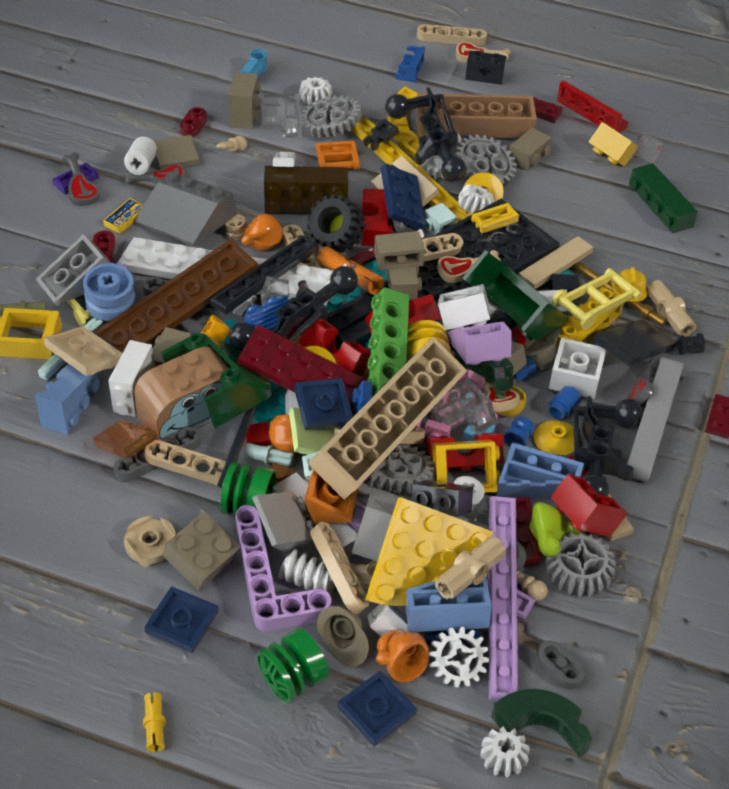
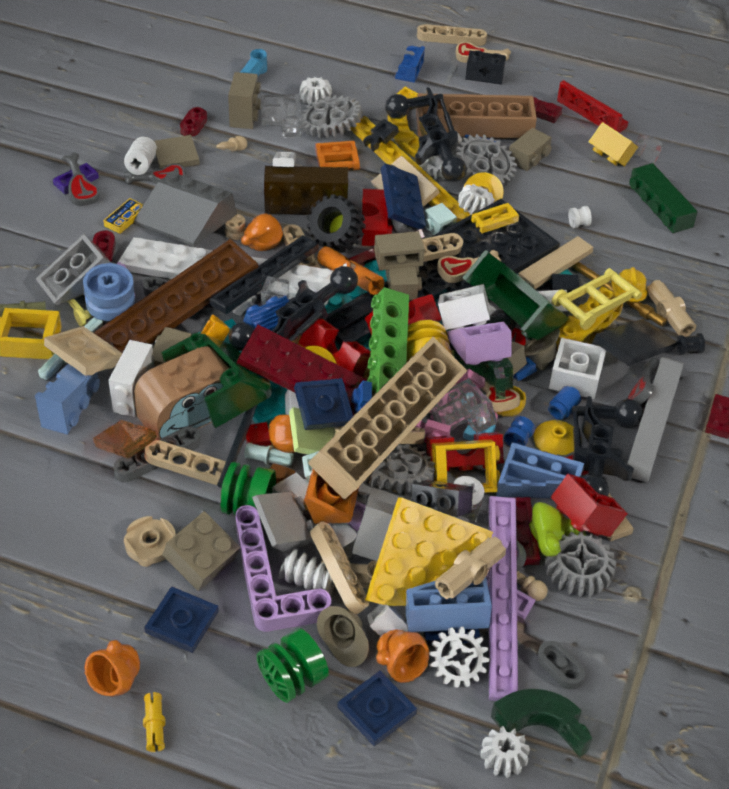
(112, 669): none -> orange piece
(579, 217): none -> white wheel

